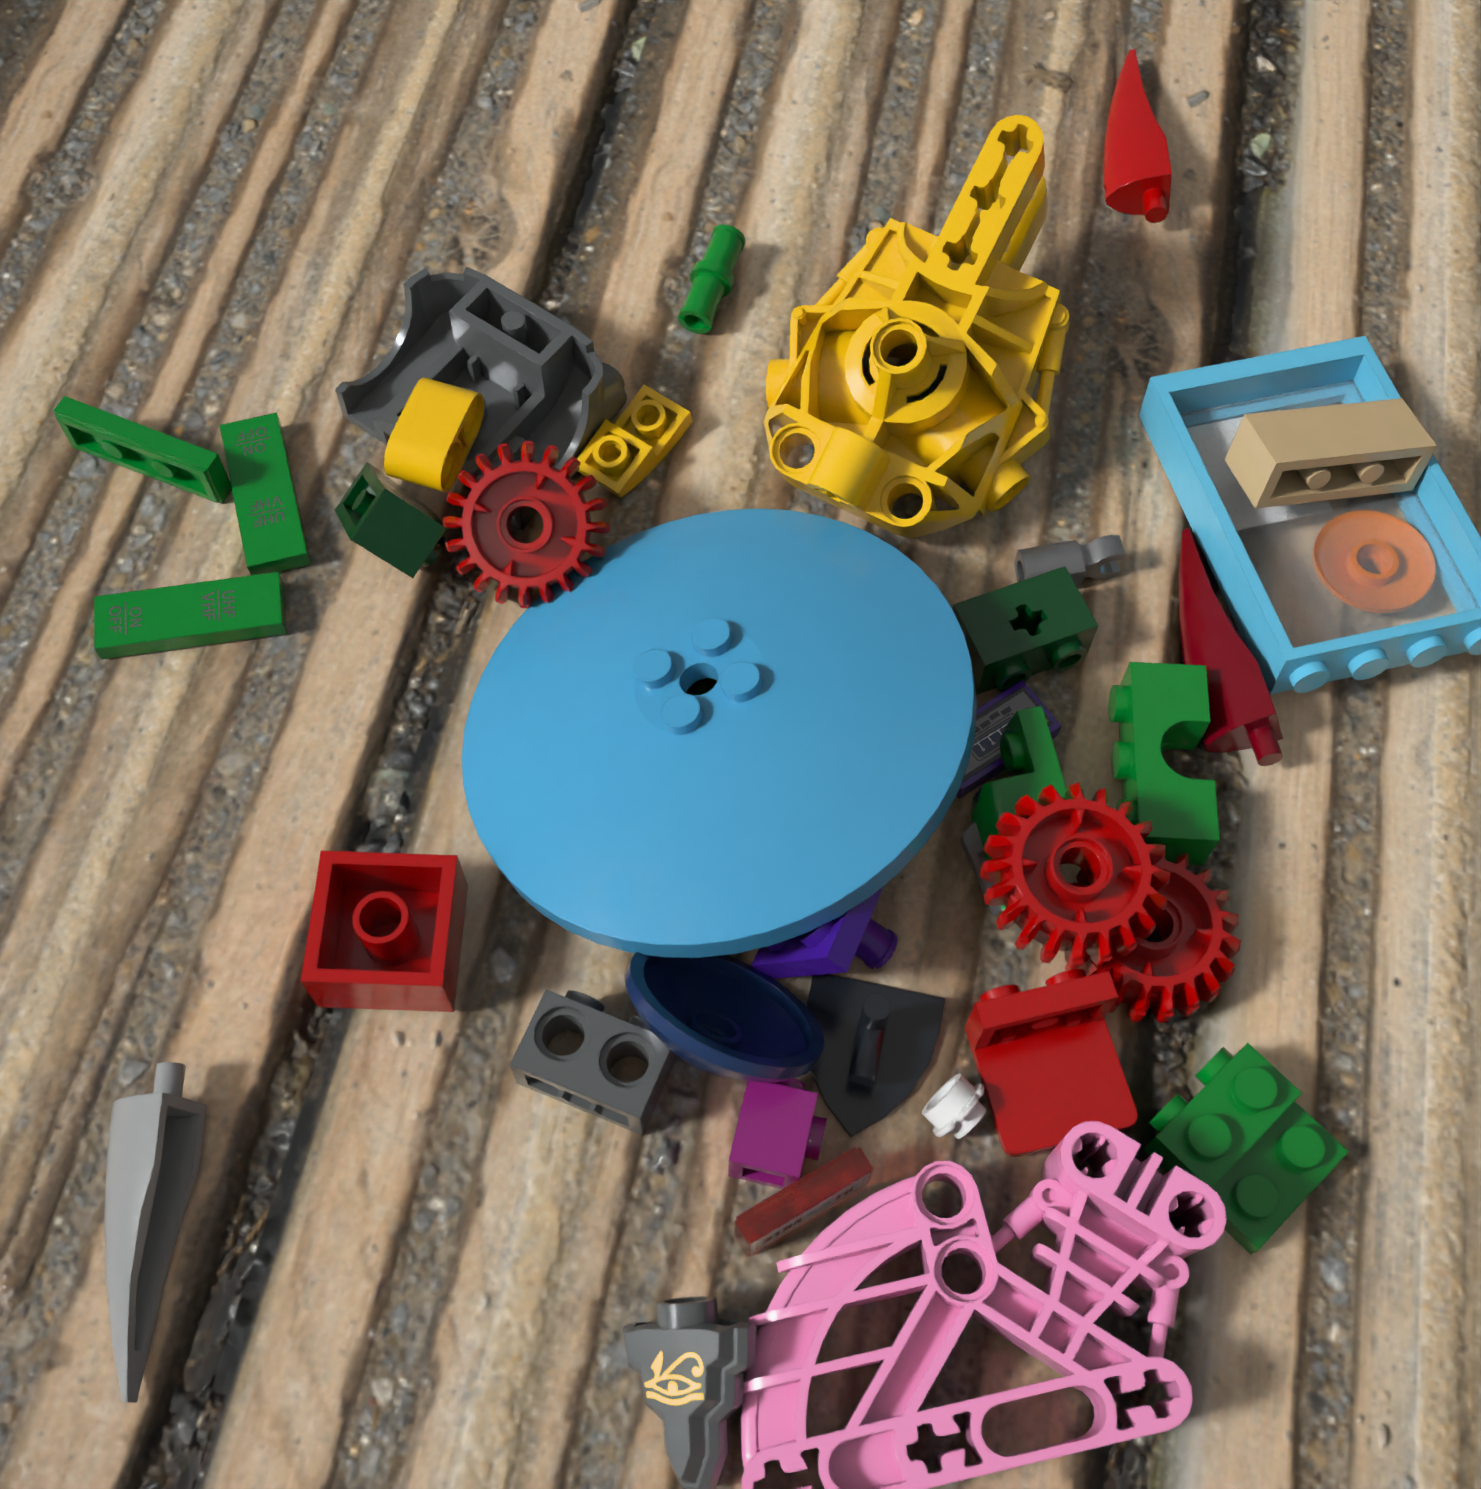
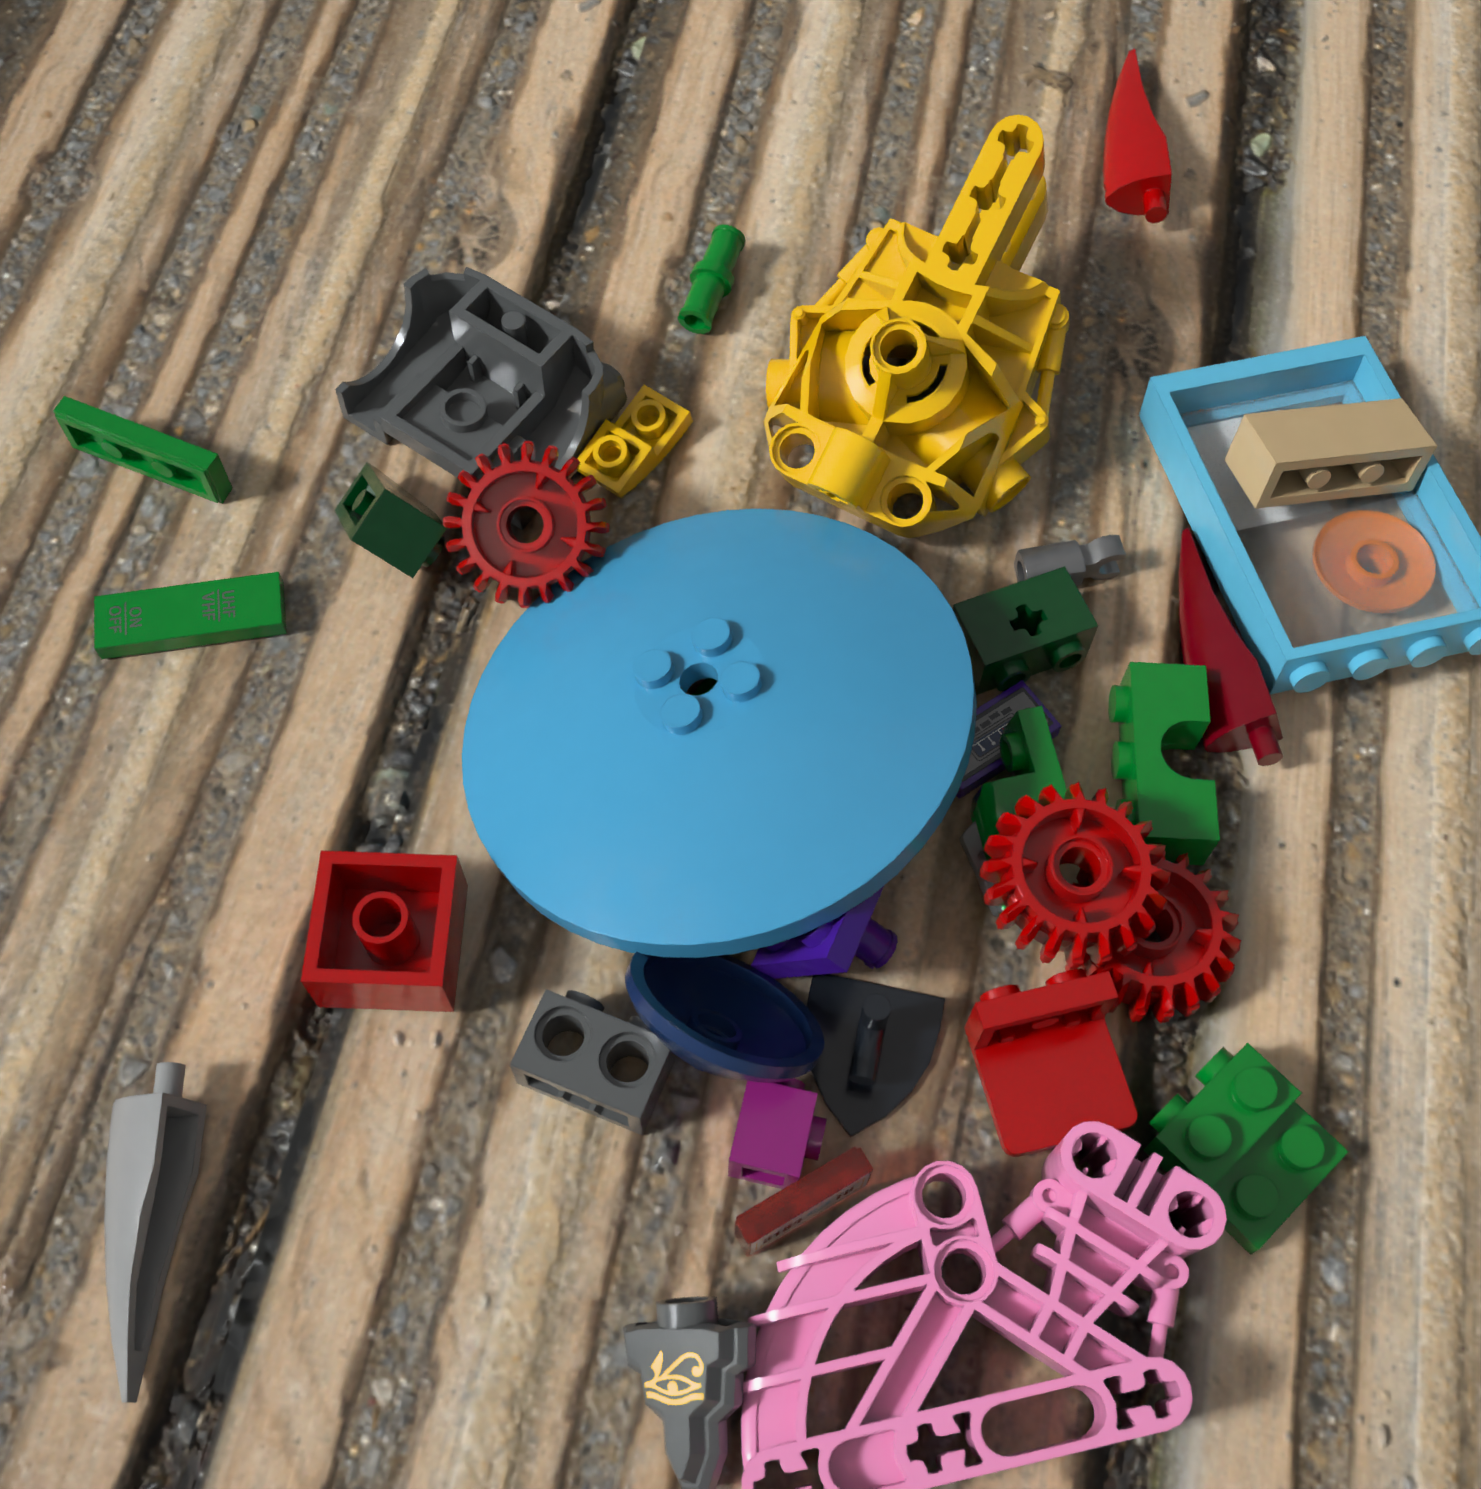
(264, 495): green tile -> none
(434, 434): yellow beam -> none
(955, 1107): white plate -> none

